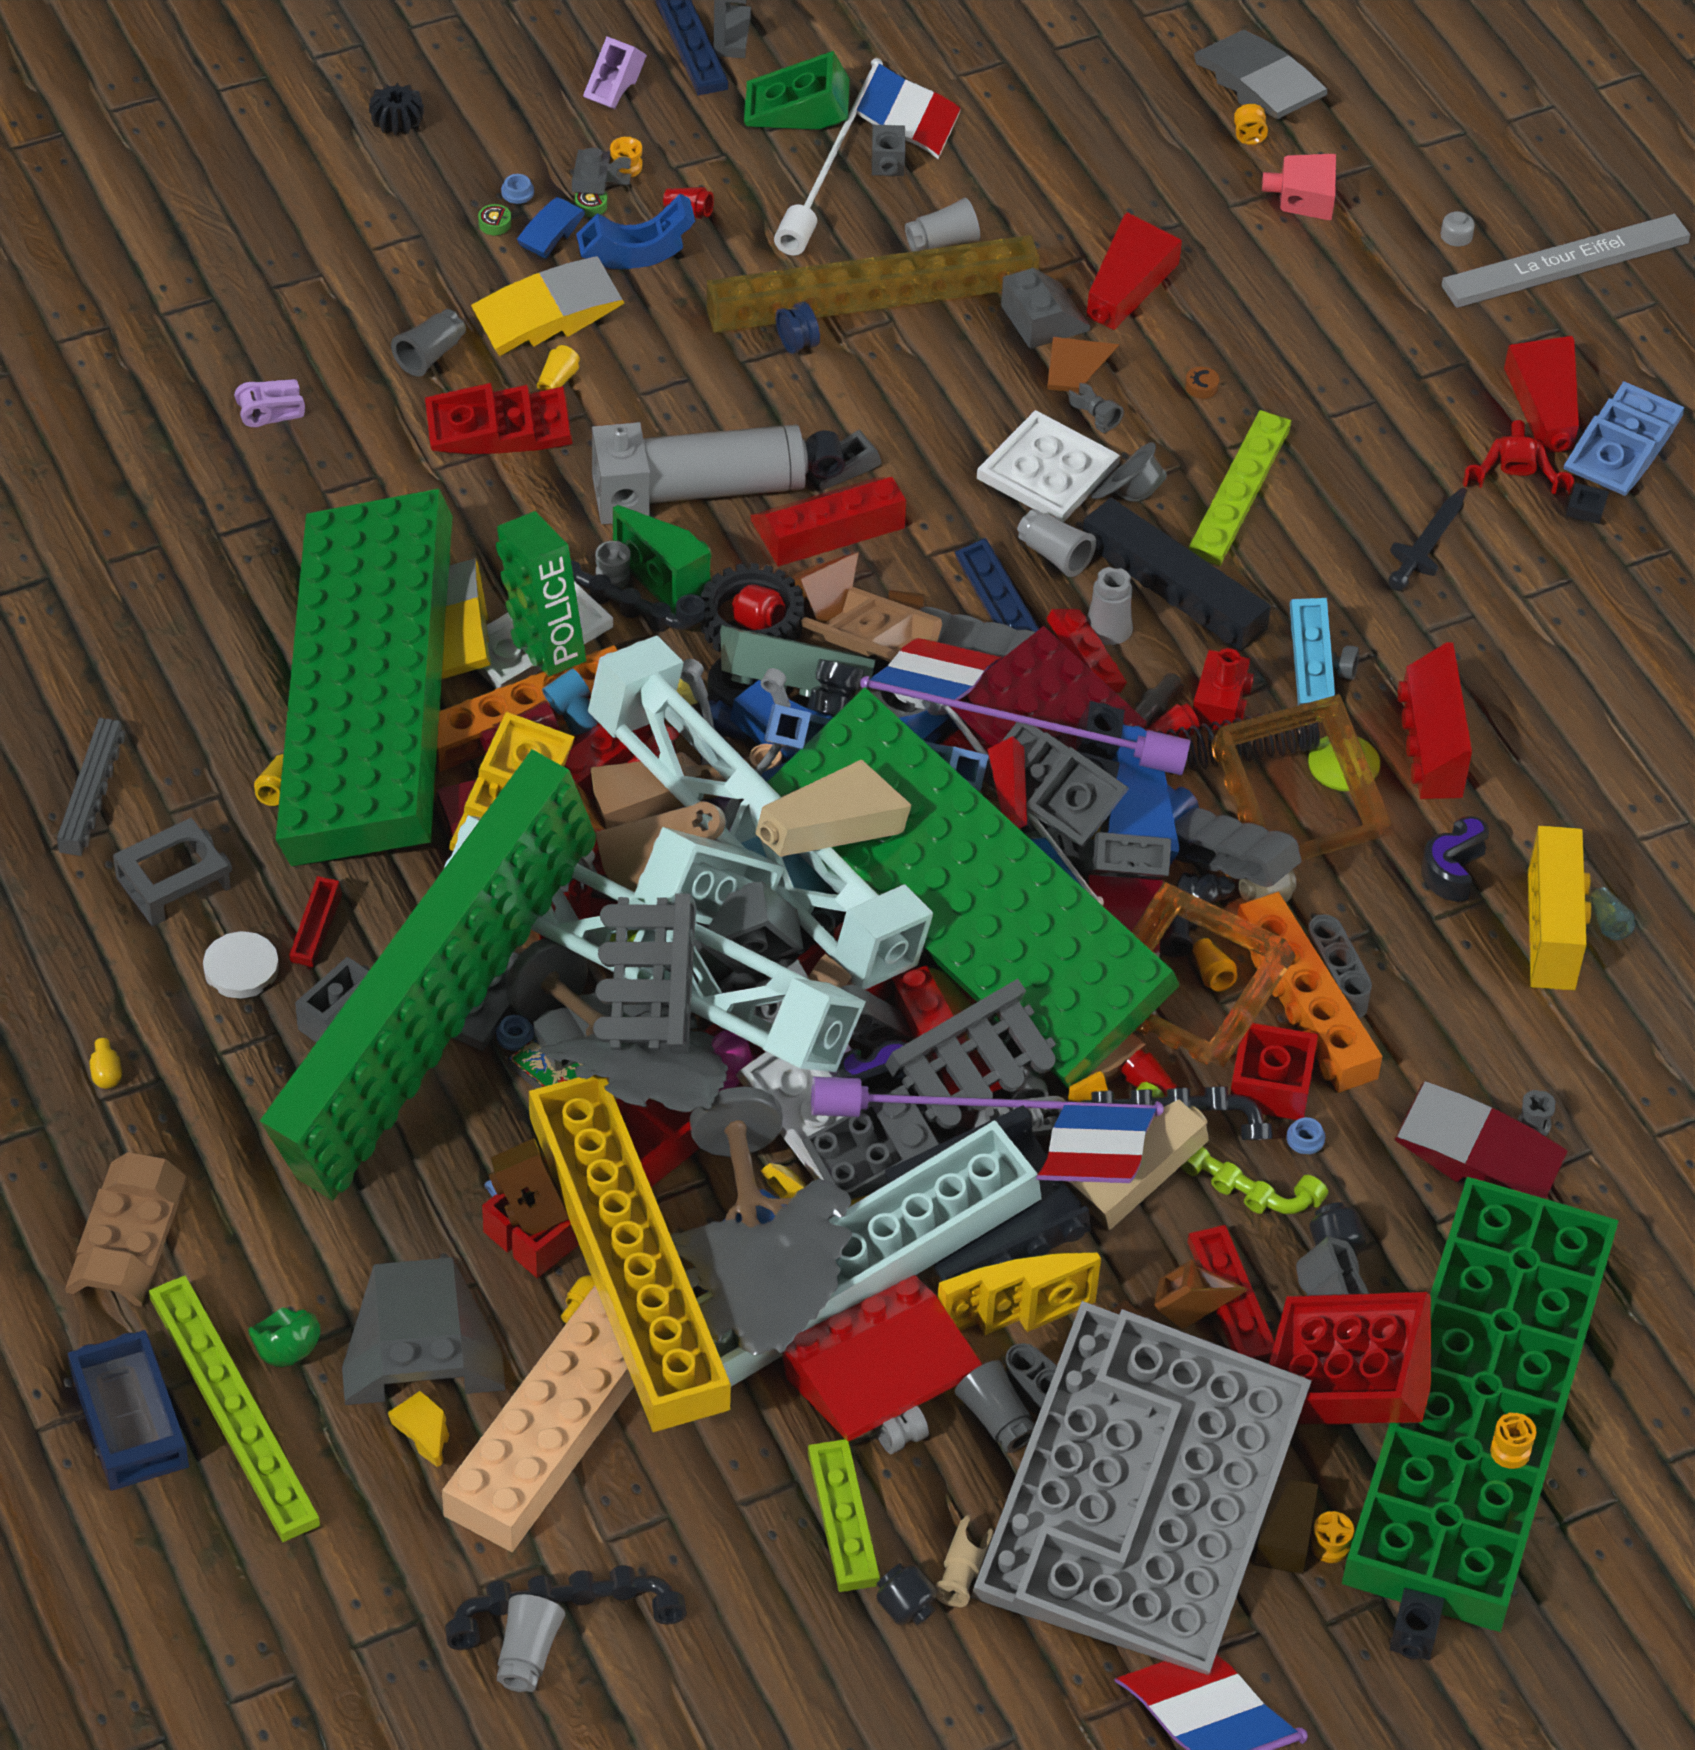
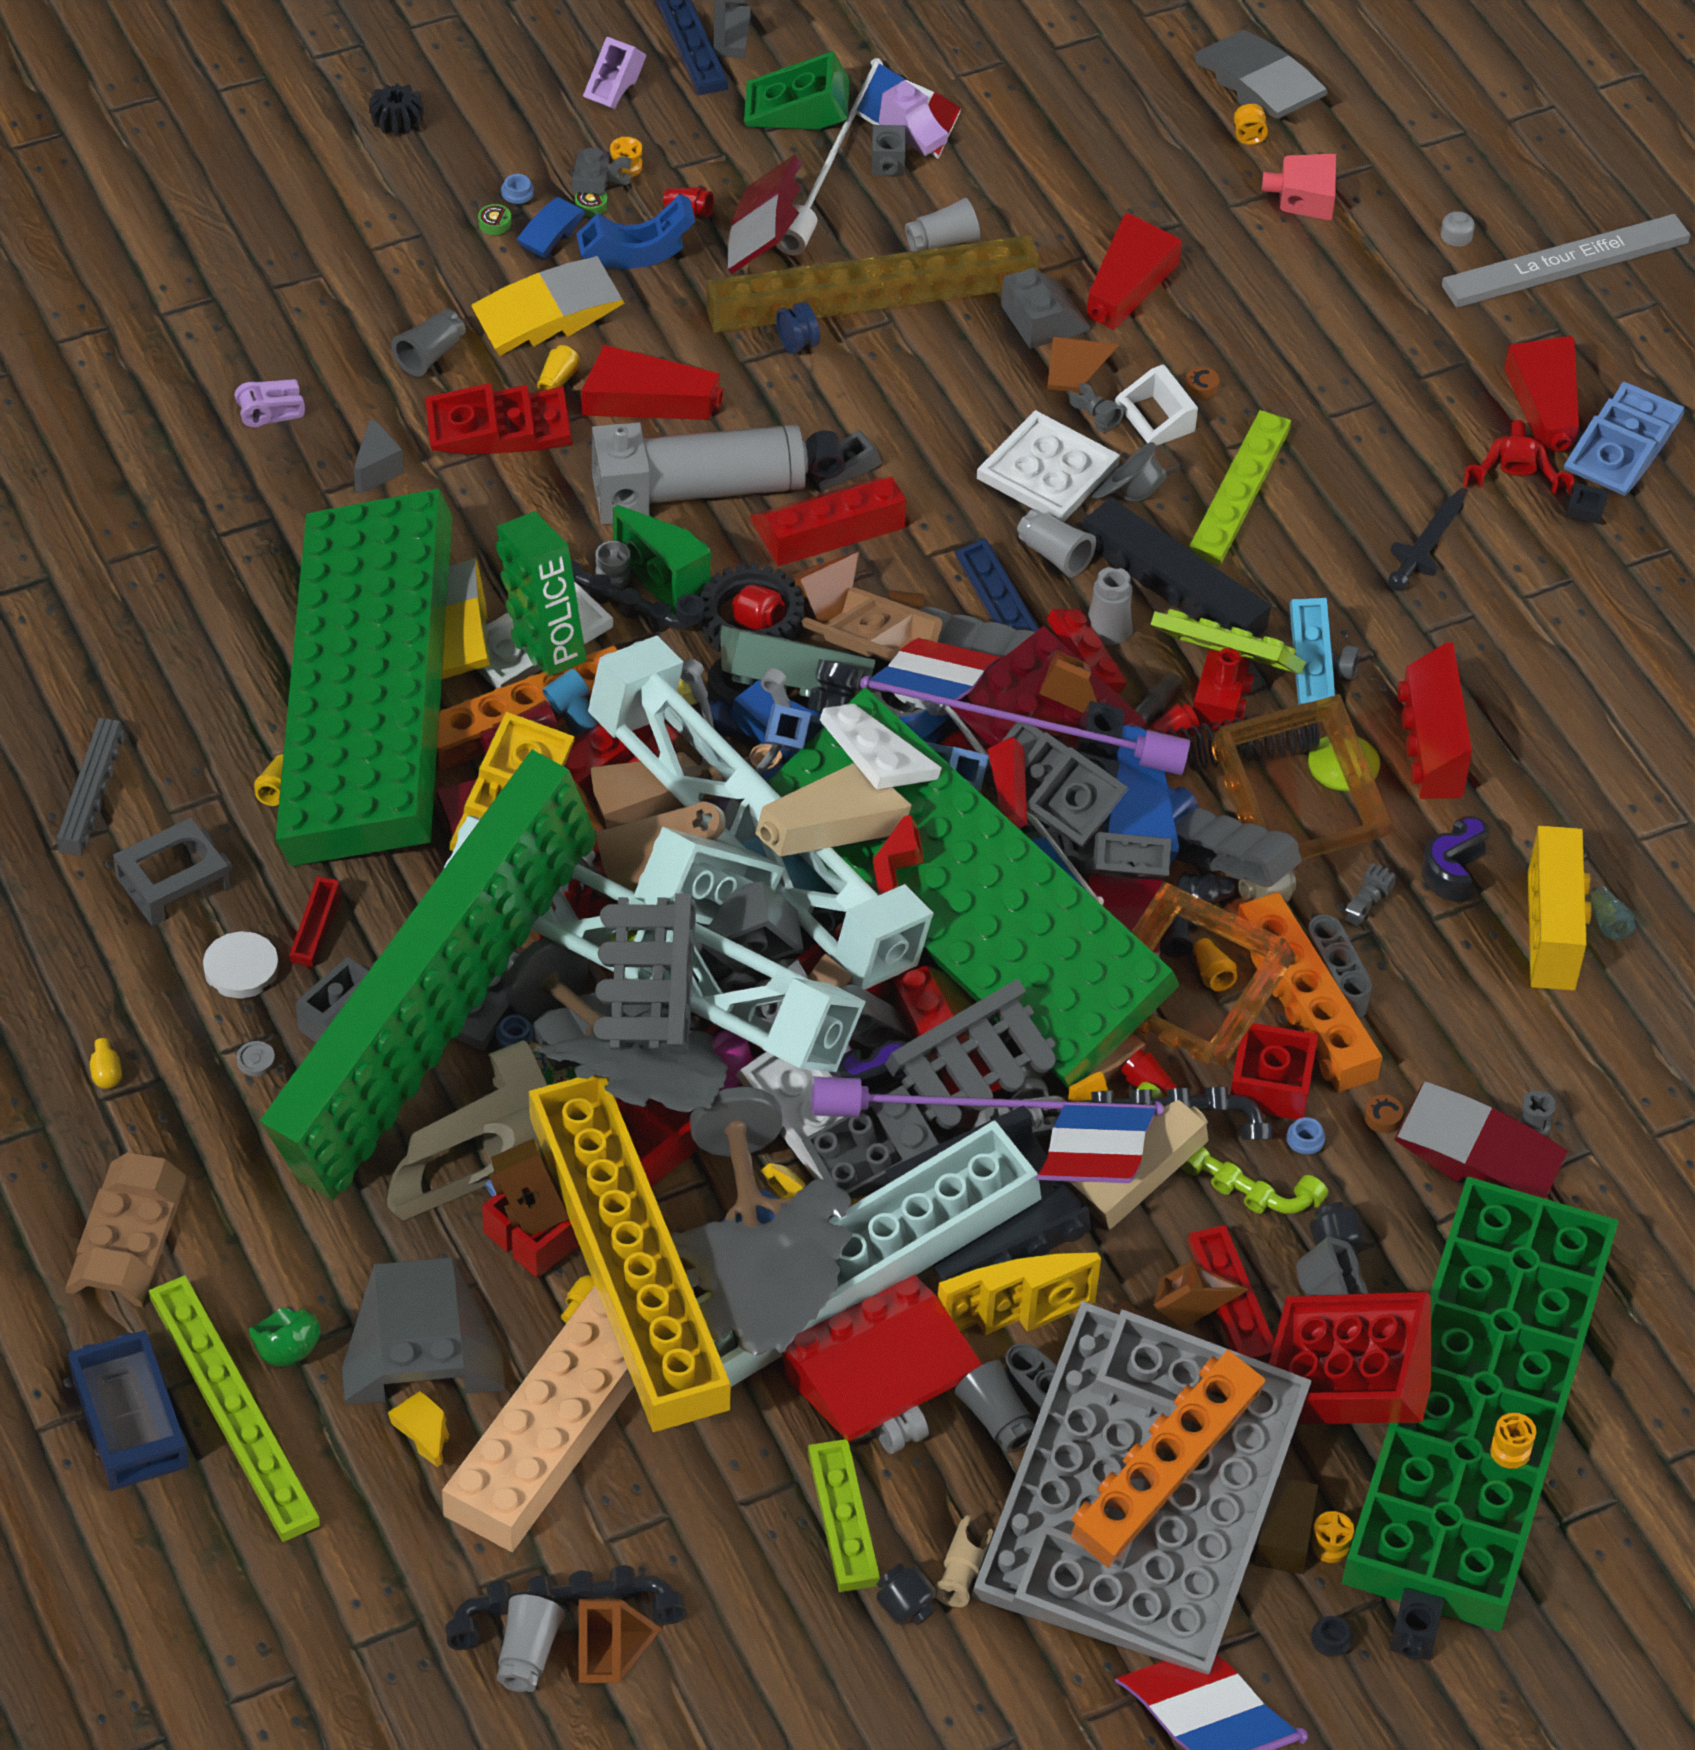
(255, 1058): none -> light grey piece
(377, 459): none -> dark grey slope
(498, 1118): none -> dark tan panel
(611, 1639): none -> dark orange slope
(648, 387): none -> red slope
(763, 214): none -> dark red slope
(876, 749): none -> white wing
(899, 851): none -> red slope
(909, 107): none -> lavender arch
(1068, 682): none -> dark orange slope
(1109, 1537): none -> orange brick
(1172, 399): none -> white tile
(1212, 636): none -> lime plate
(1331, 1636): none -> black plate
(1376, 885): none -> dark grey piece
(1383, 1113): none -> dark orange tile

